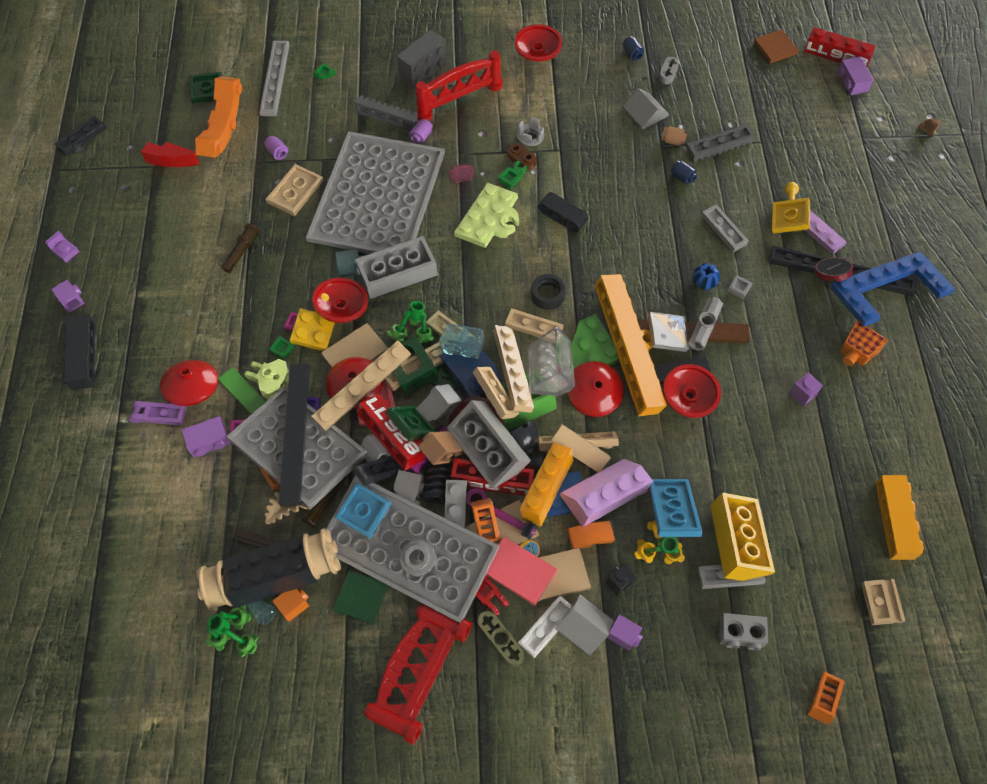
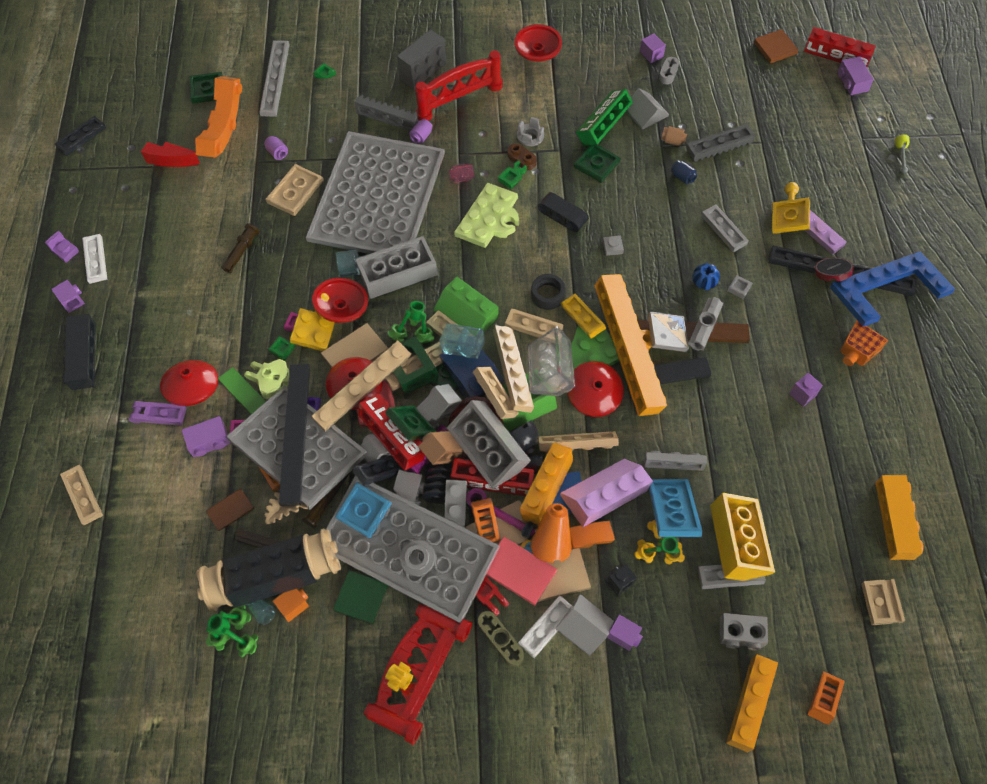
(81, 495): none -> tan plate
(94, 258): none -> white tile
(229, 509): none -> reddish brown slope
(399, 676): none -> yellow gear
(467, 306): none -> bright green slope
(552, 536): none -> orange cone
(581, 448): tan tile -> none
(583, 316): none -> yellow tile
(597, 162): none -> dark green tile
(604, 117): none -> green brick
(613, 245): none -> light grey plate
(633, 48): dark blue brick -> none
(652, 48): none -> medium lavender brick
(675, 460): none -> light grey plate
(697, 383): red dish -> none
(752, 703): none -> light orange brick
(902, 143): none -> hinge
(930, 125): medium nougat tile -> none

